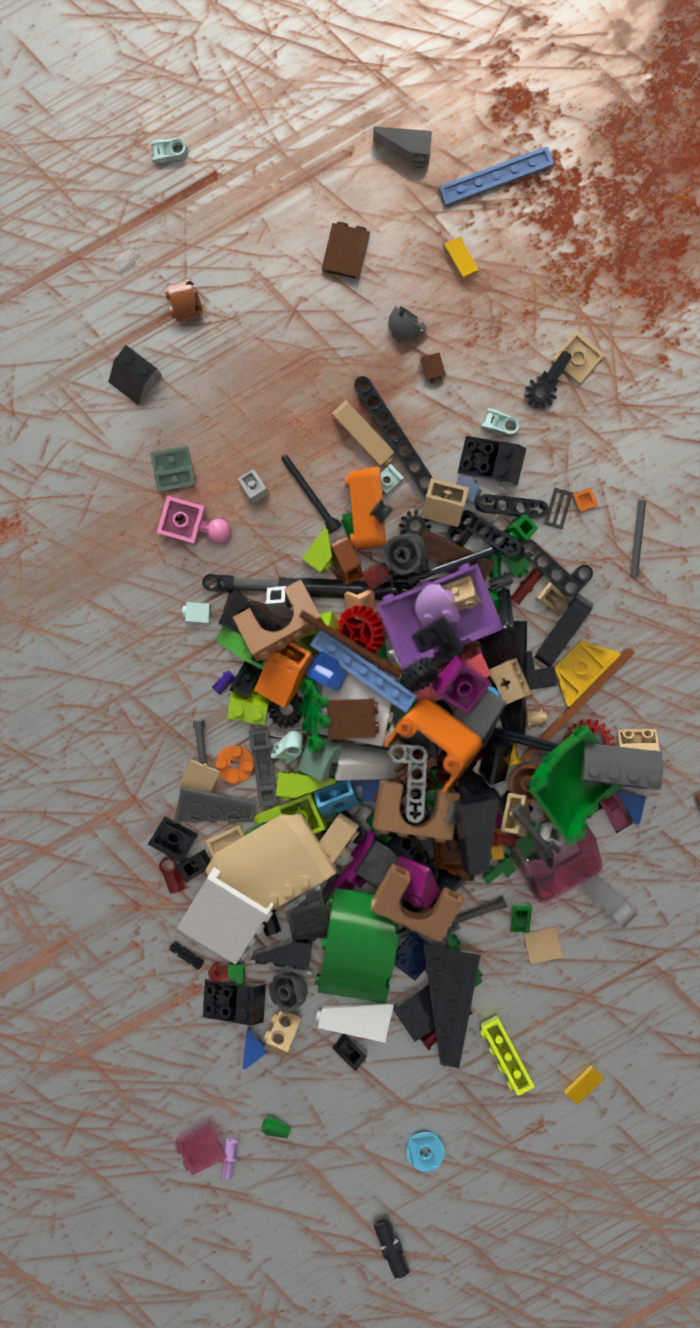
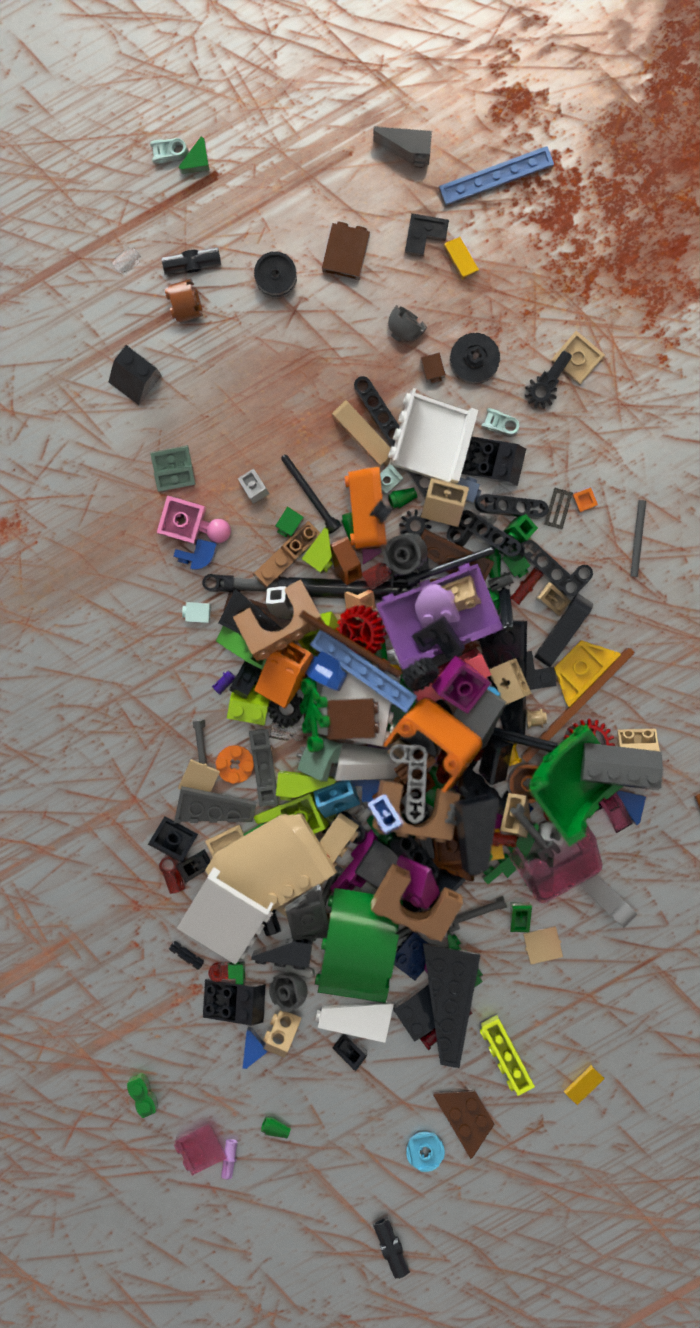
(145, 1100): none -> green brick
(191, 261): none -> black piece
(196, 159): none -> green slope
(202, 557): none -> blue brick
(276, 263): none -> black wheel
(286, 555): none -> medium nougat slope
(288, 747): light aqua piece -> none
(289, 522): none -> green brick
(369, 554): none -> magenta slope
(385, 814): none -> slope
(402, 497): none -> green cone
(421, 228): none -> black plate
(432, 438): none -> white panel
(467, 1117): none -> reddish brown wing
(488, 357): none -> black piece

